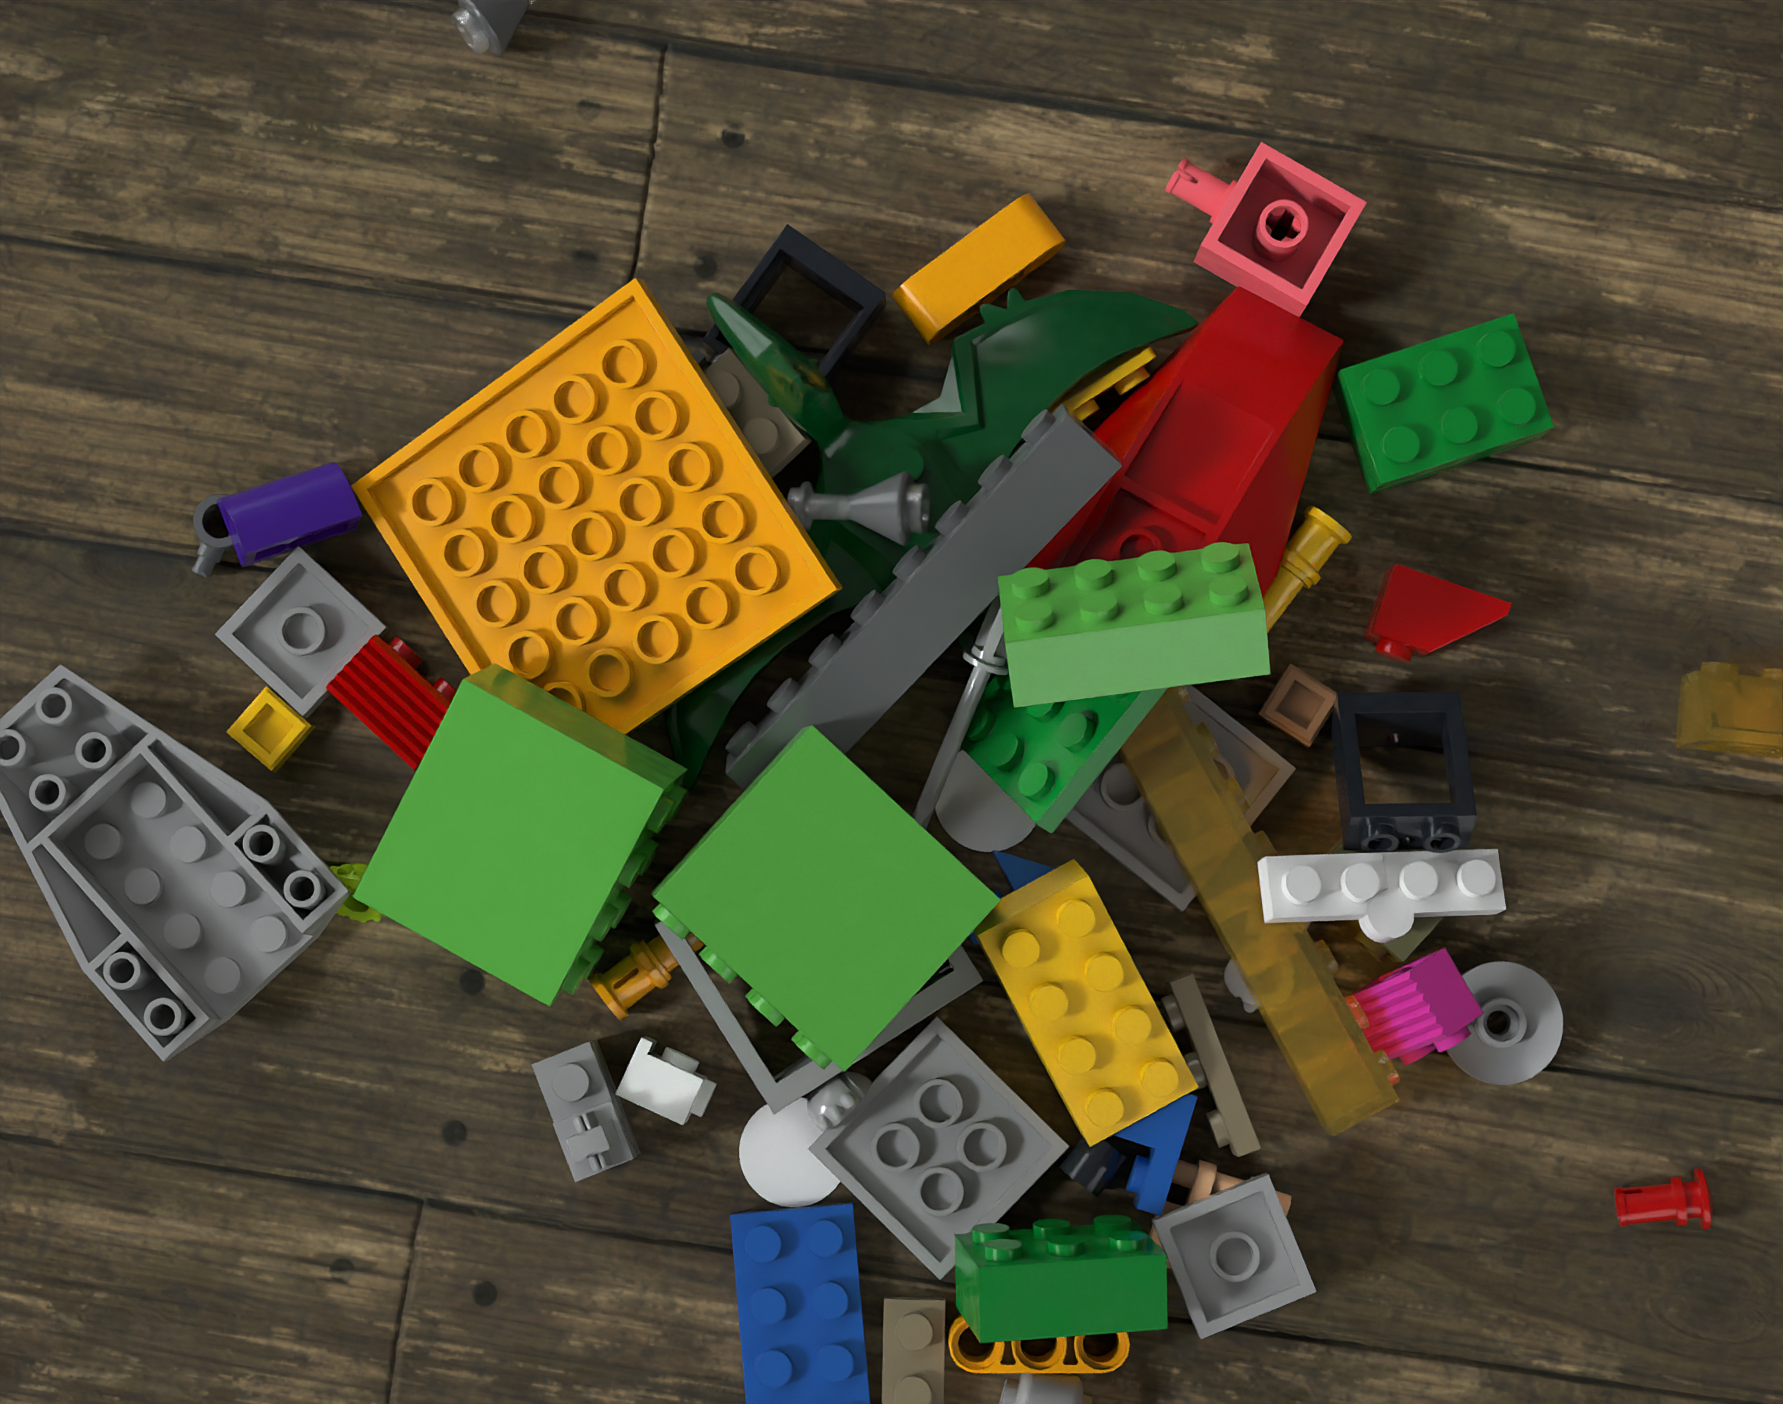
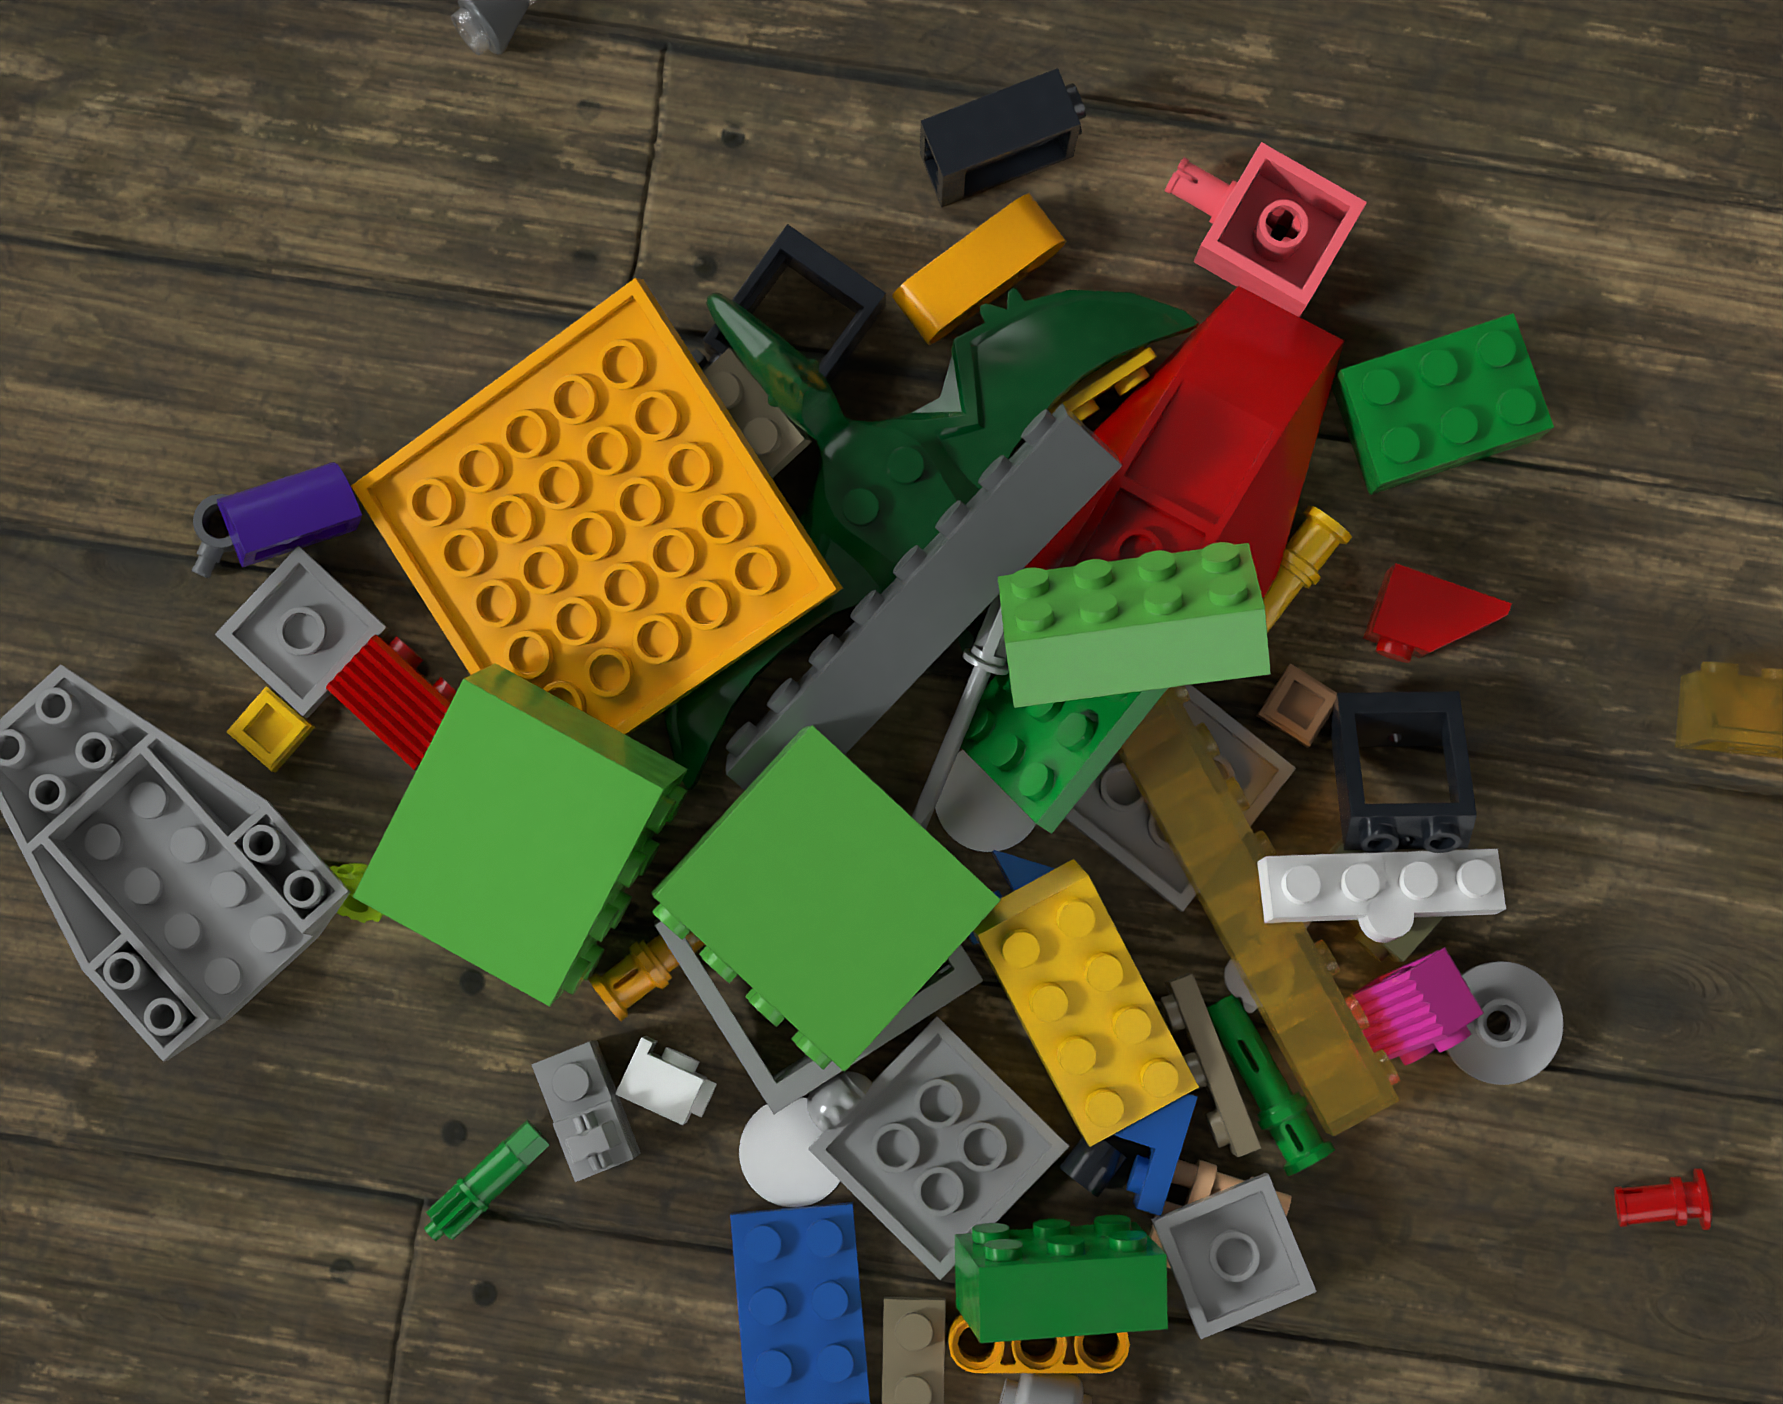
(485, 1182): none -> green piece
(890, 507): piece -> none
(1001, 136): none -> black window
(1269, 1088): none -> green pin

